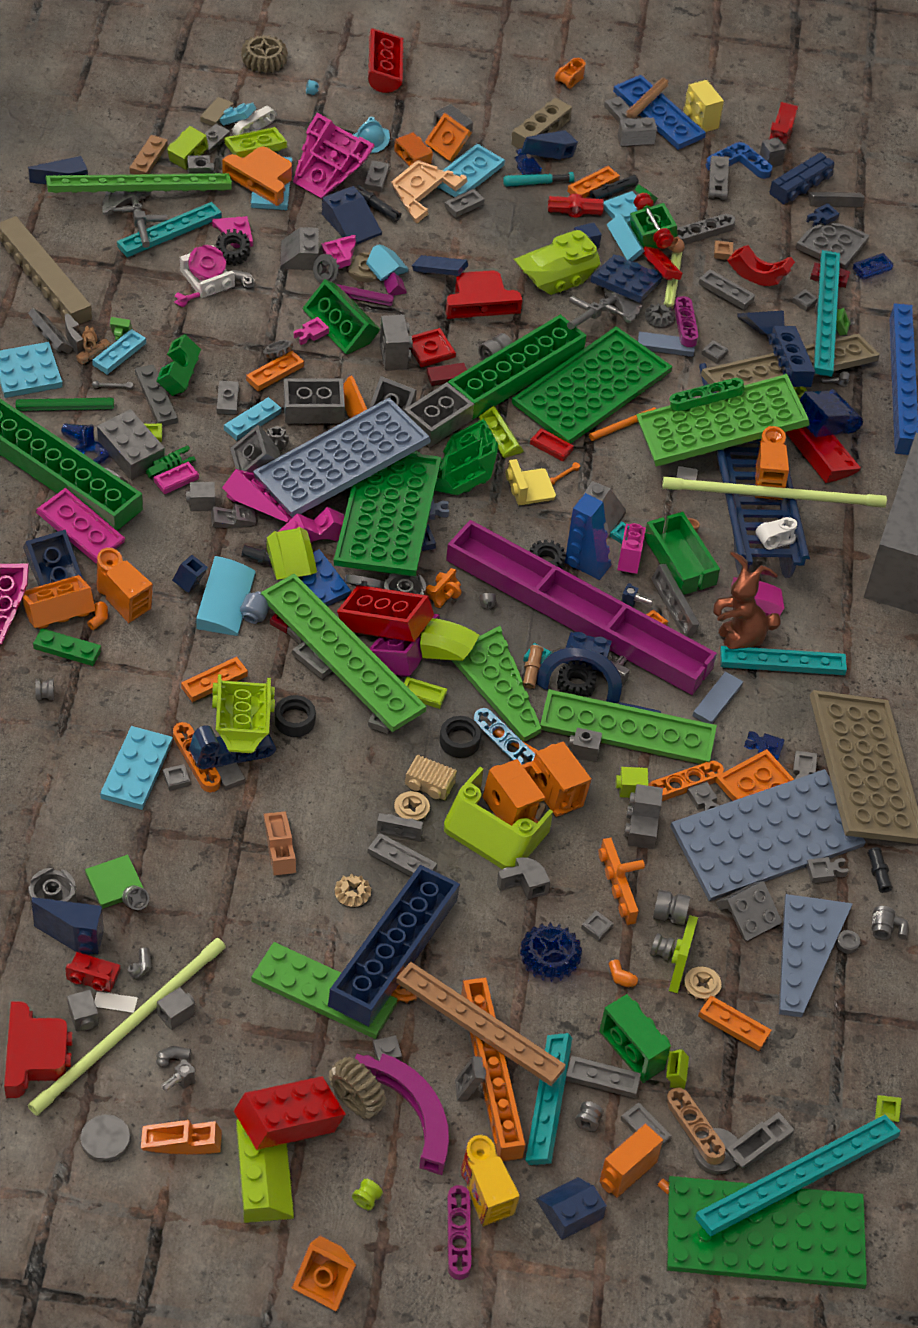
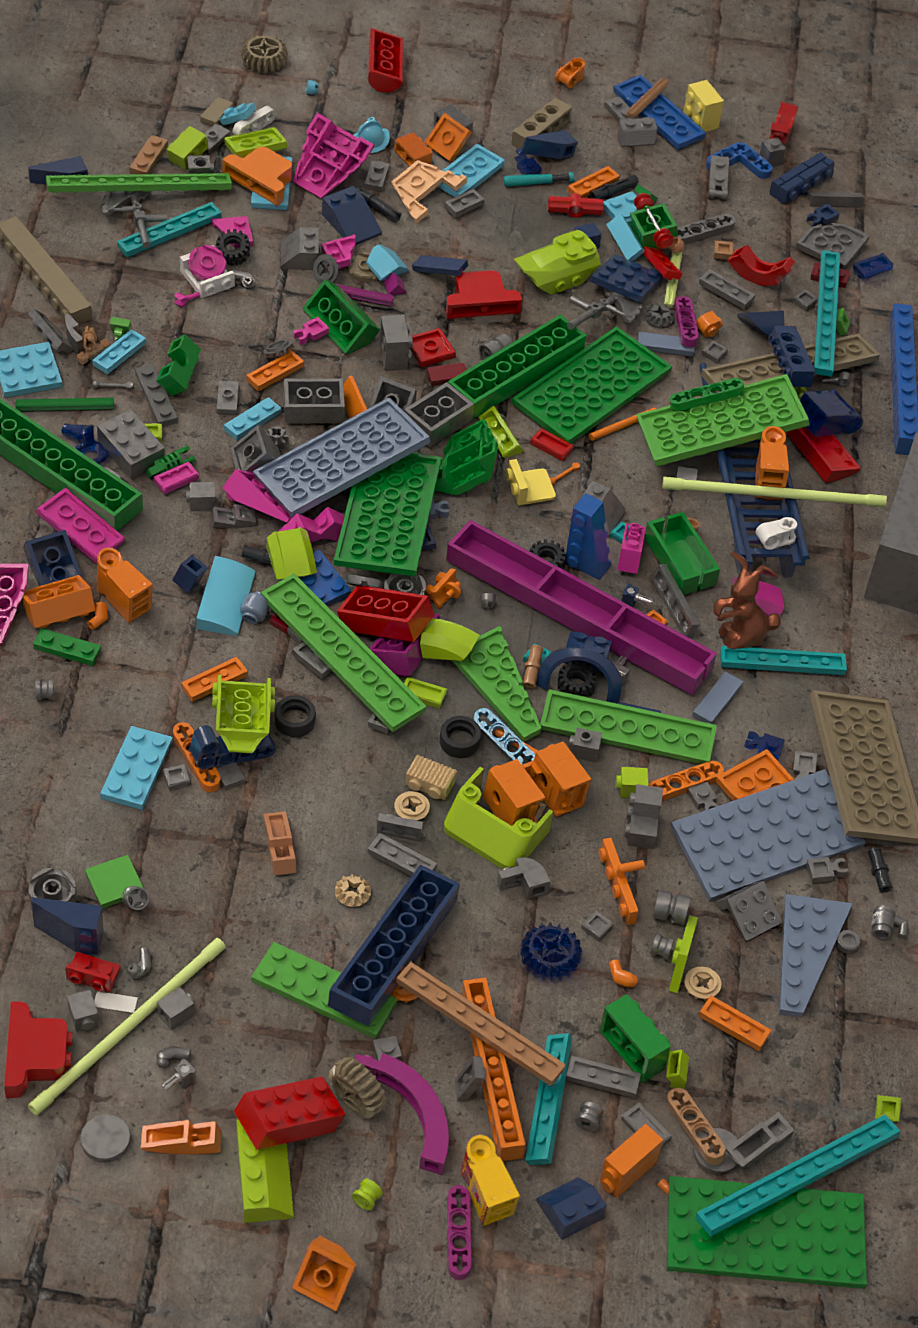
(709, 324): none -> orange plate

